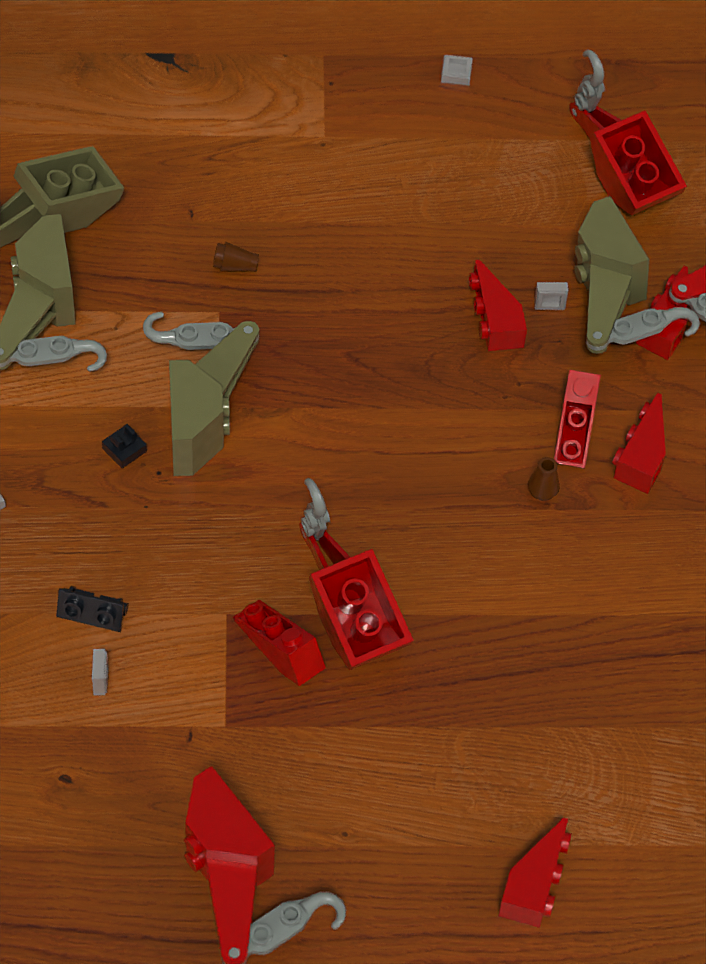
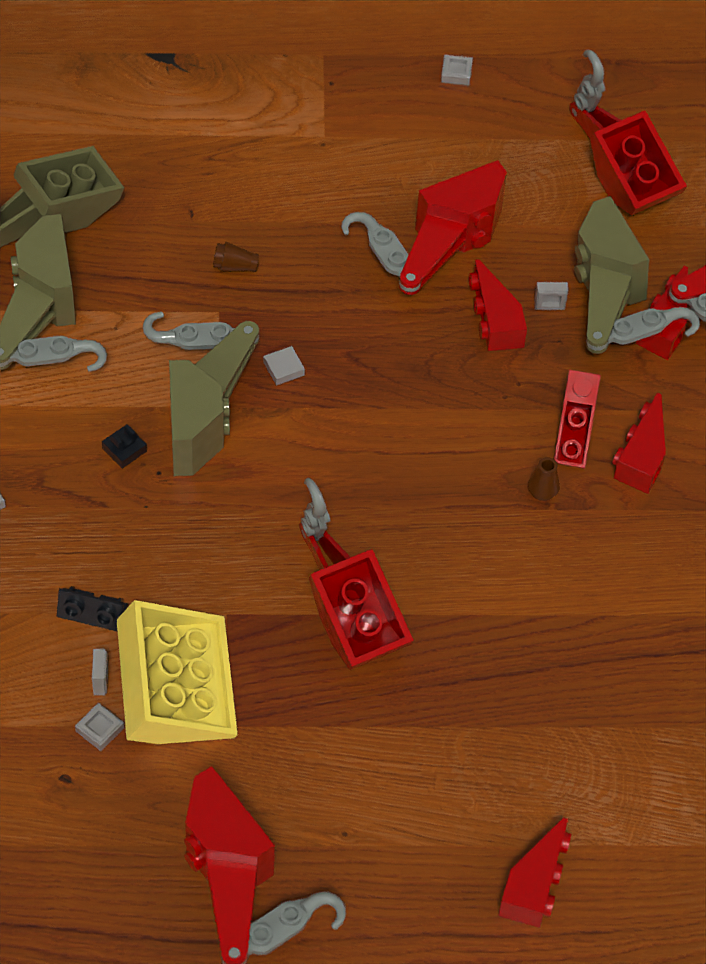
(99, 726): none -> light grey tile
(175, 675): none -> light yellow slope
(282, 642): red slope -> none
(284, 365): none -> light grey tile
(449, 218): none -> red slope

